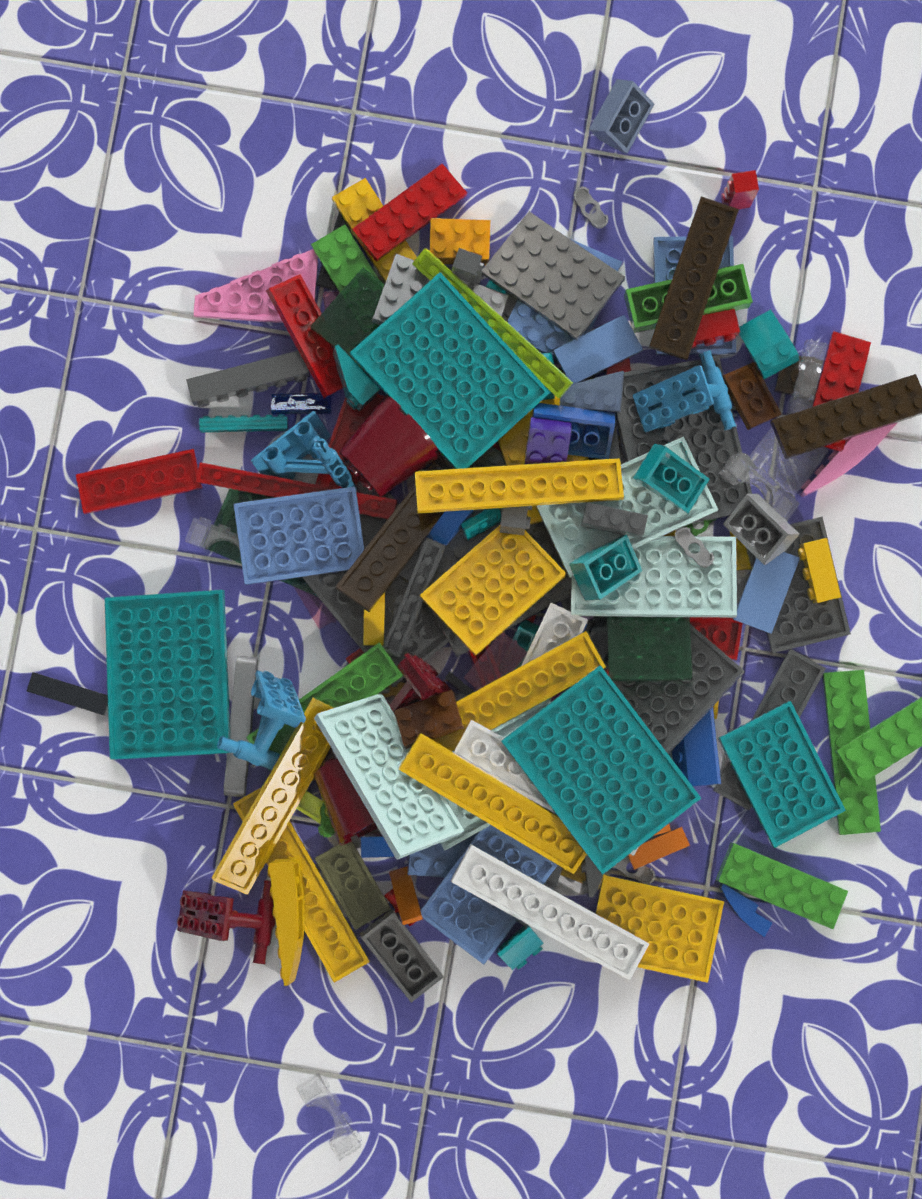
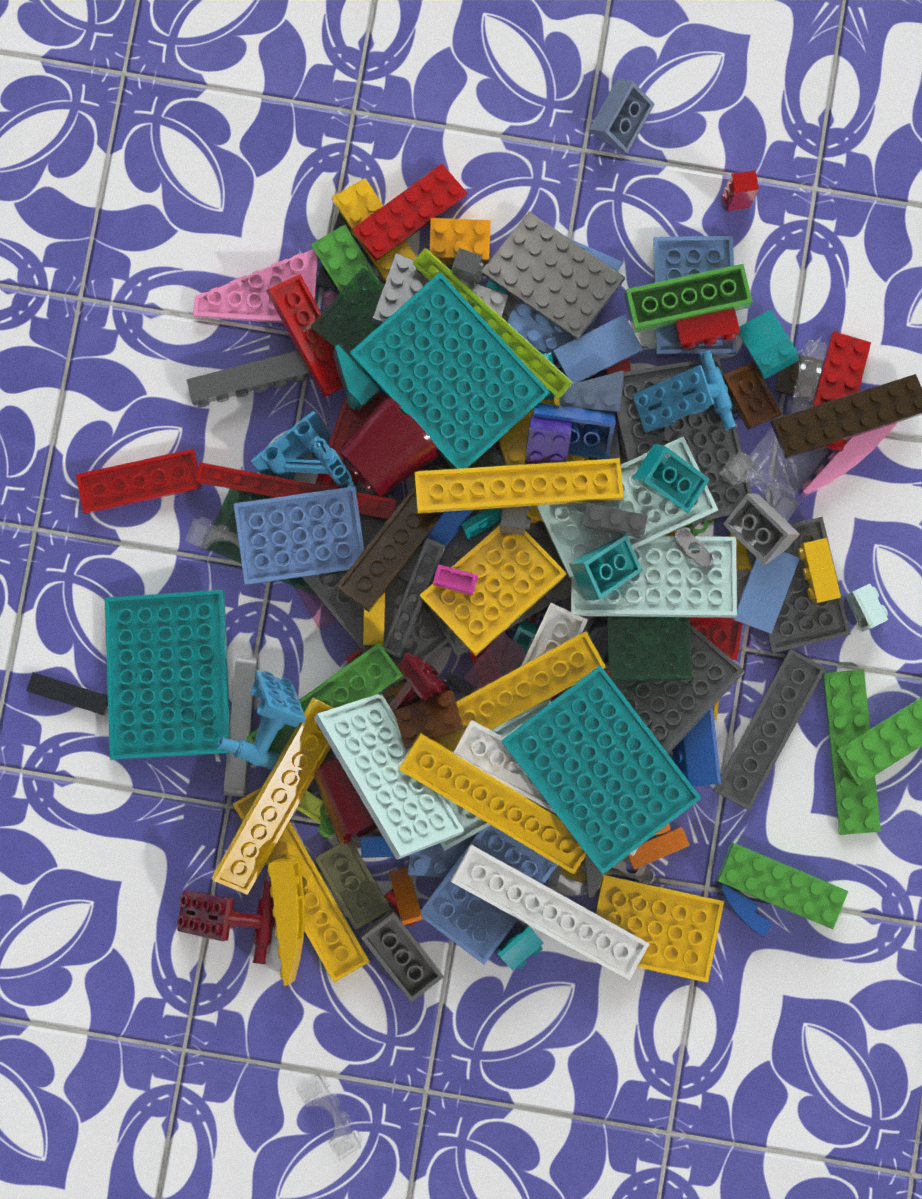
(243, 423): teal piece -> none
(300, 403): clear blue plate -> none
(455, 580): none -> dark pink plate
(583, 198): light grey piece -> none
(693, 278): dark brown plate -> none
(781, 774): teal plate -> none
(867, 607): none -> light aqua slope

